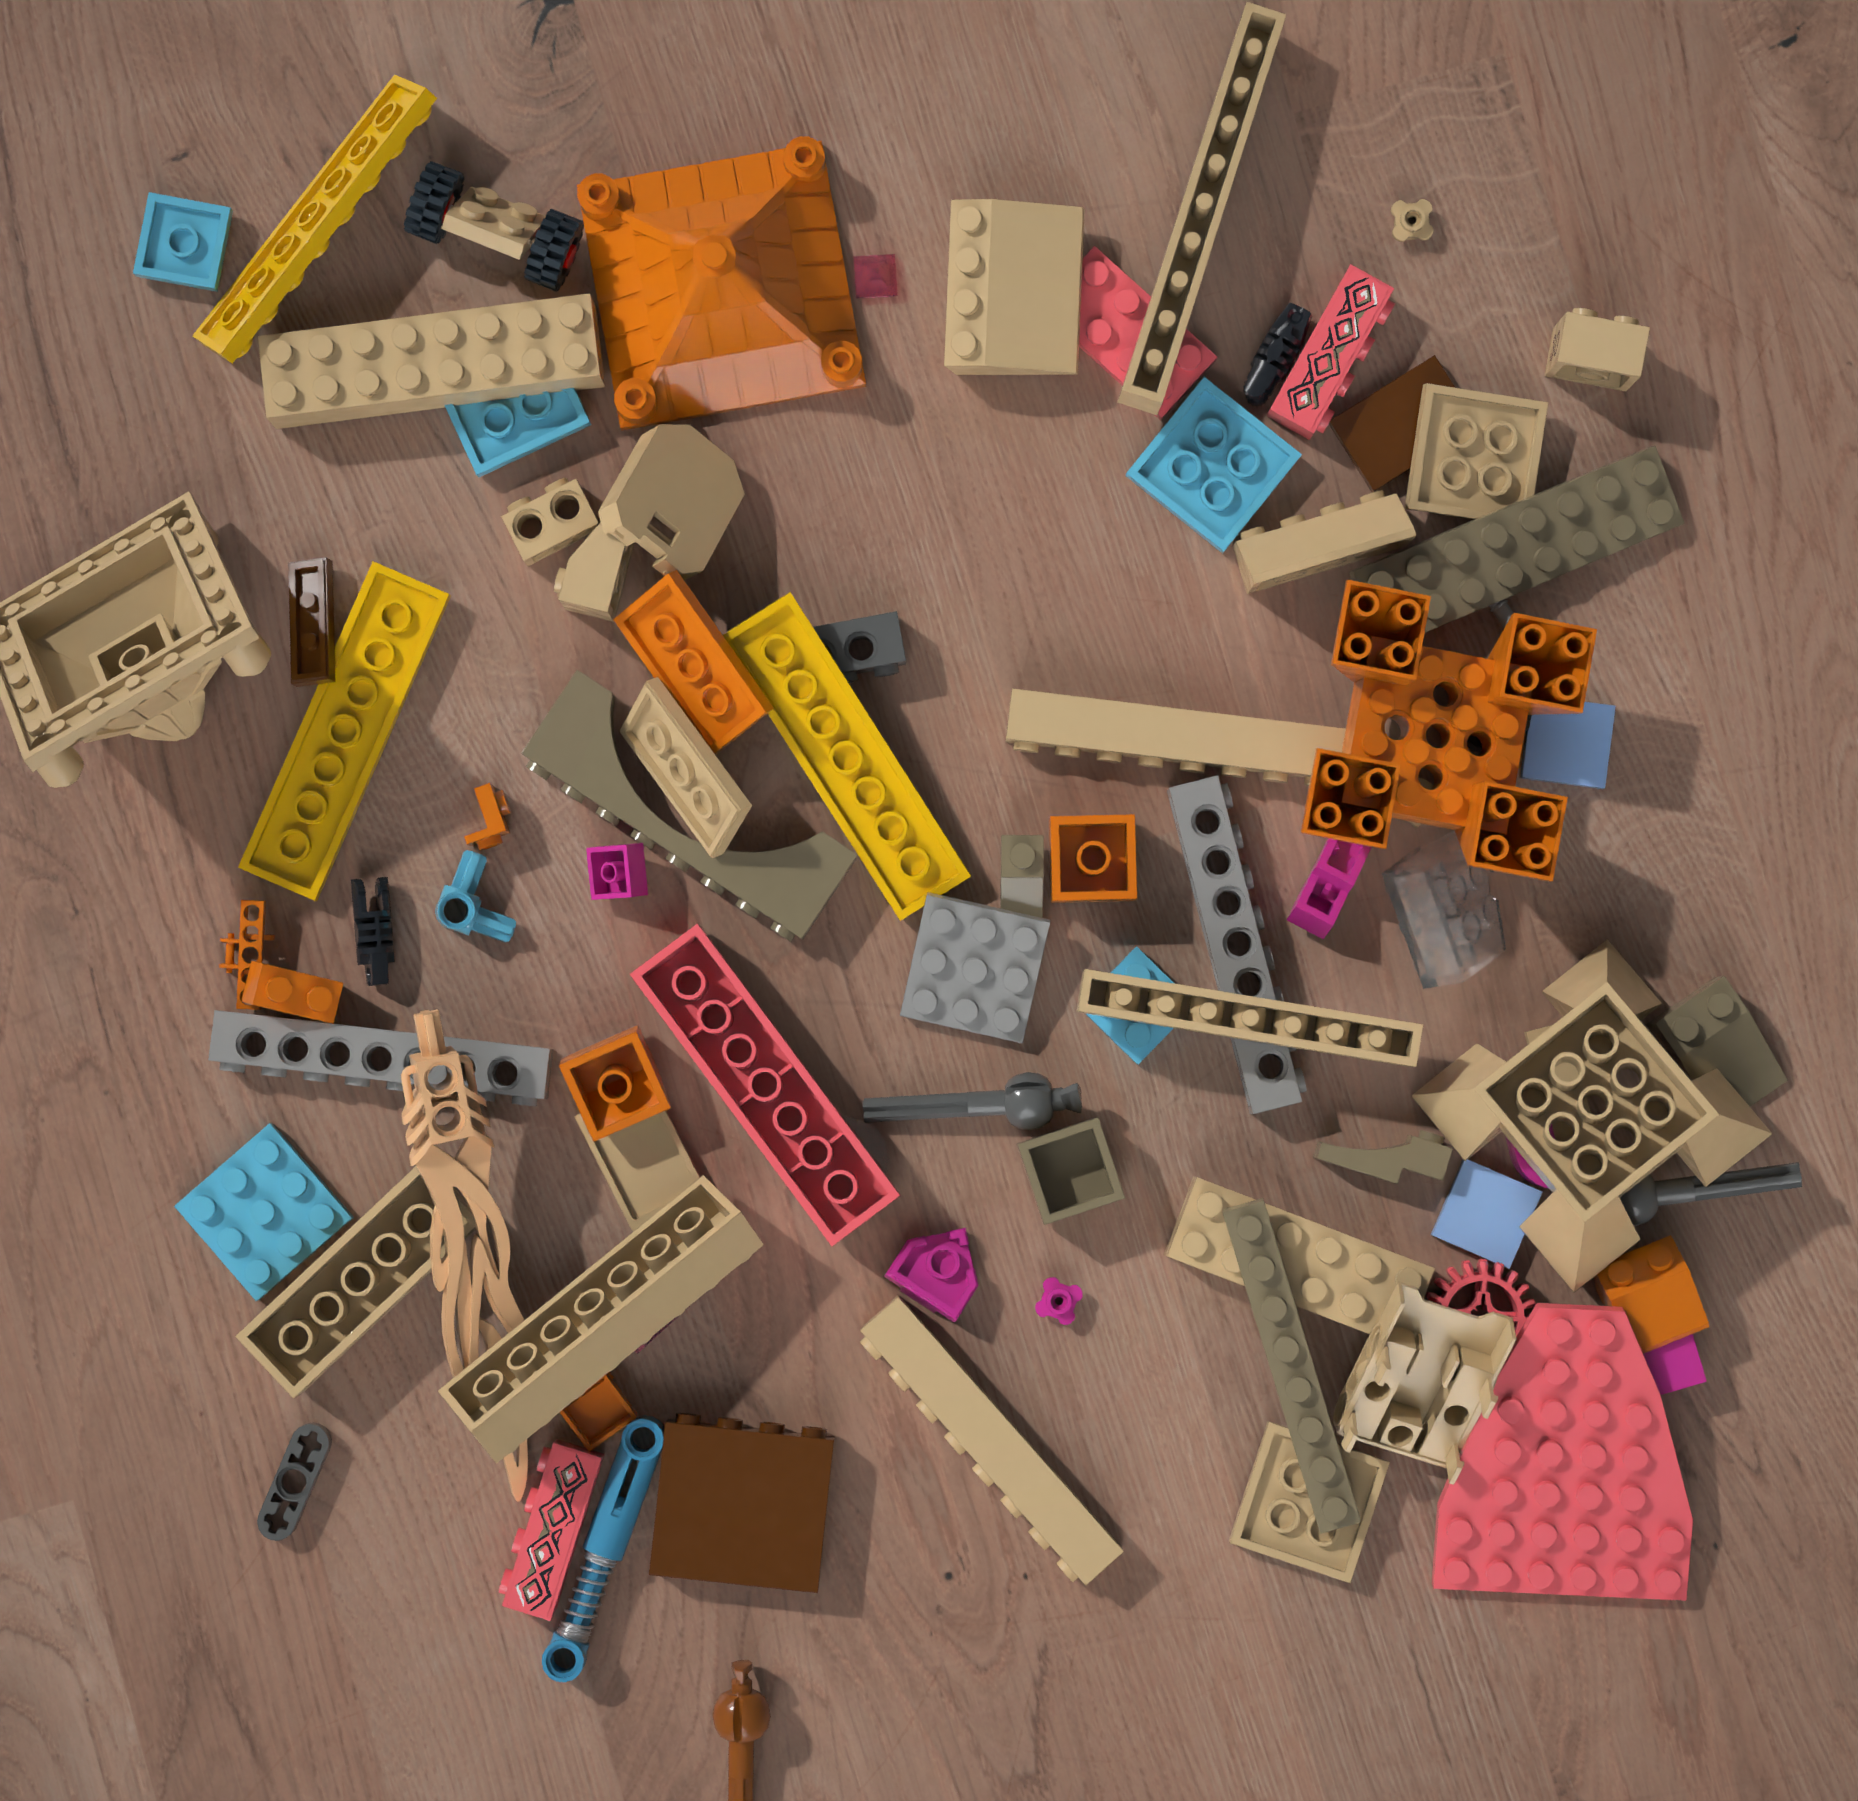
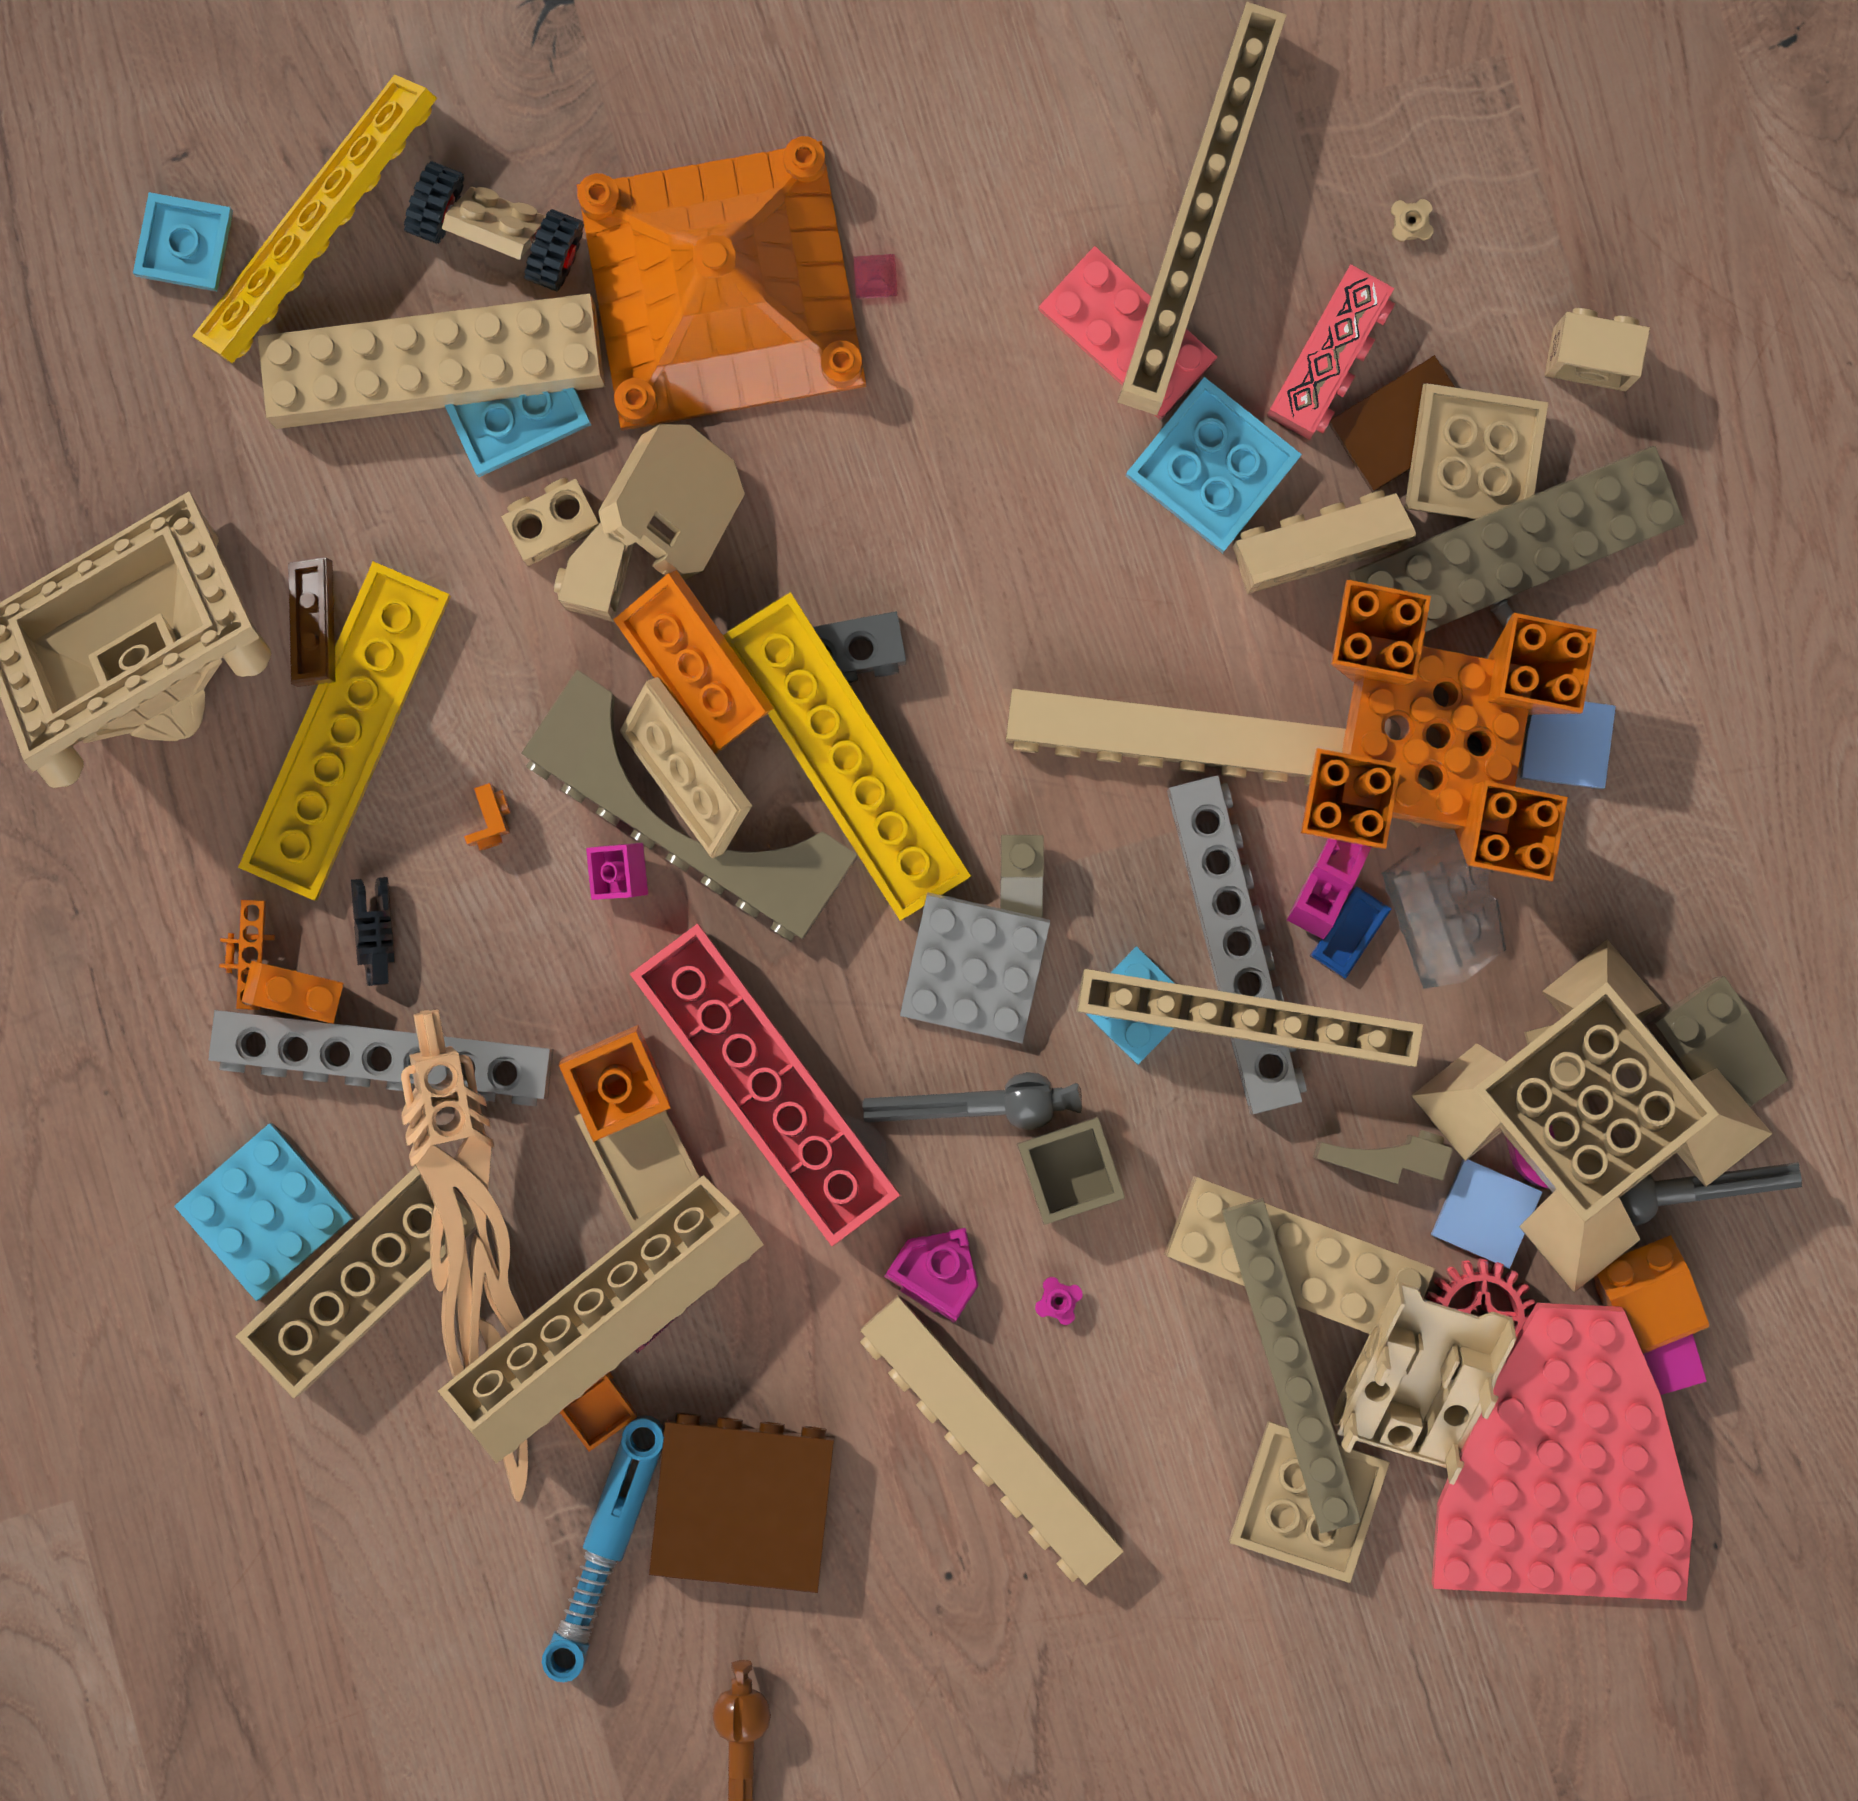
(294, 1514): dark grey beam -> none
(464, 889): medium azure axle -> none
(552, 1529): coral brick -> none
(1013, 288): tan slope -> none
(1092, 858): orange brick -> none
(1276, 353): black hinge -> none
(1351, 932): none -> blue tile

